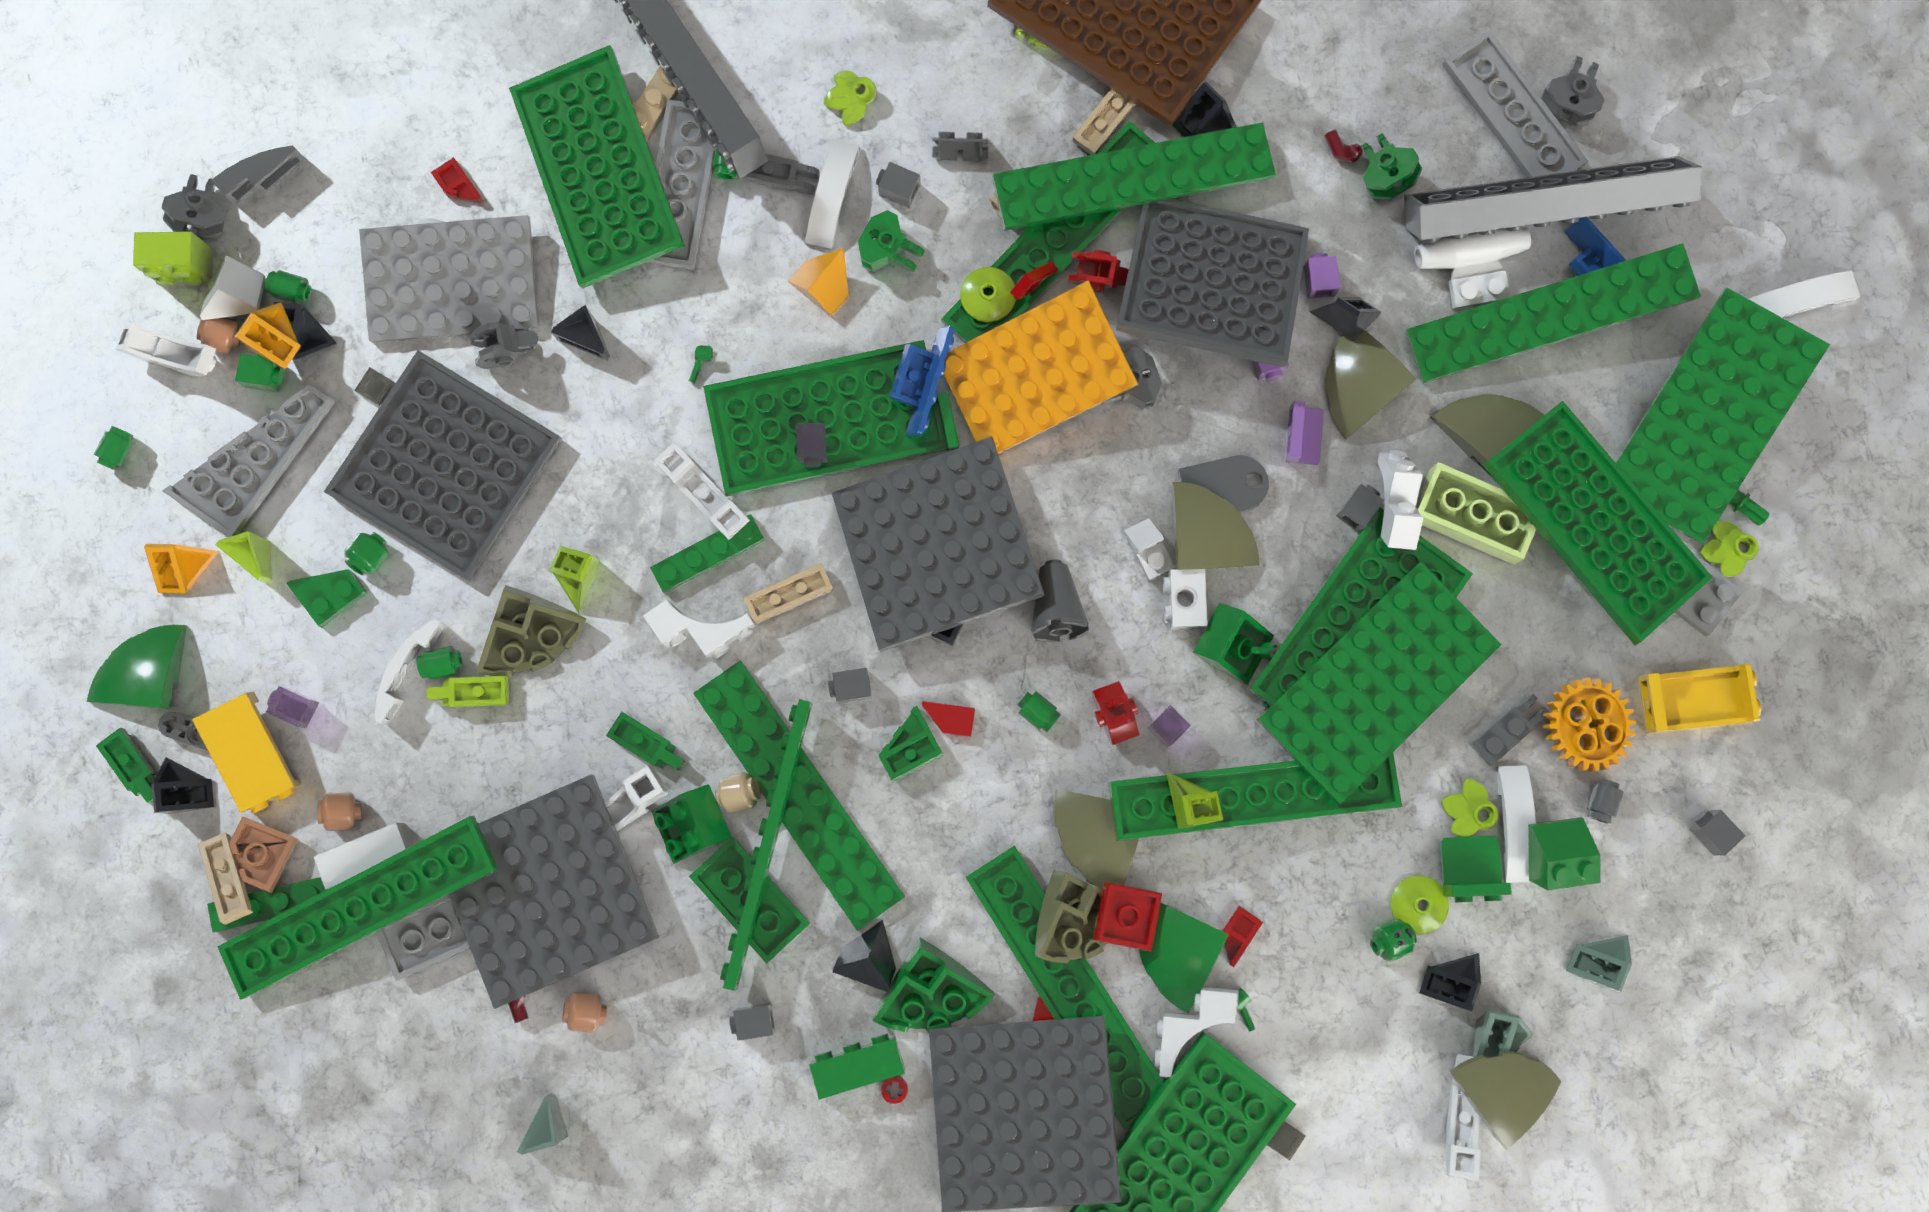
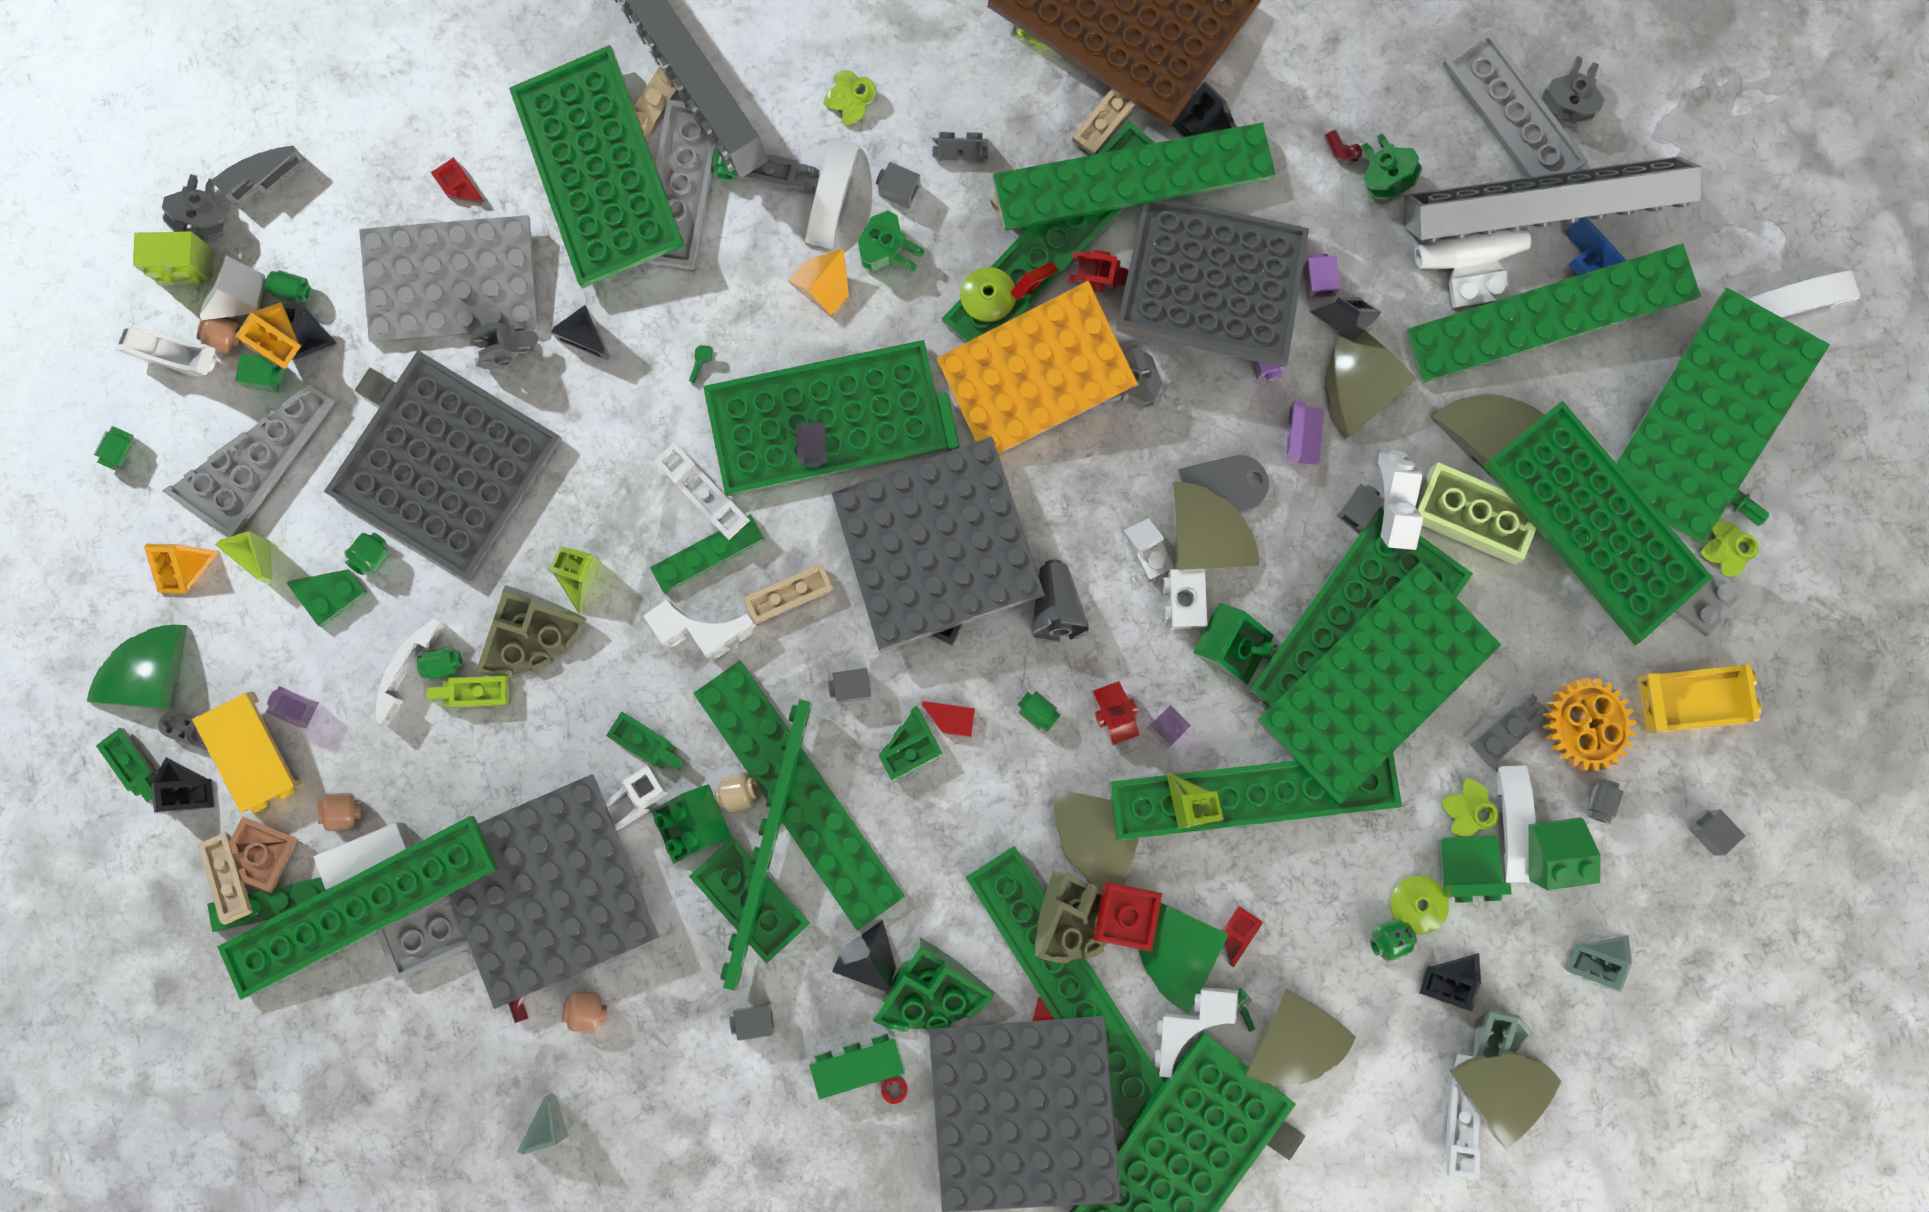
(919, 377): blue bracket -> none
(1298, 1043): none -> olive brick

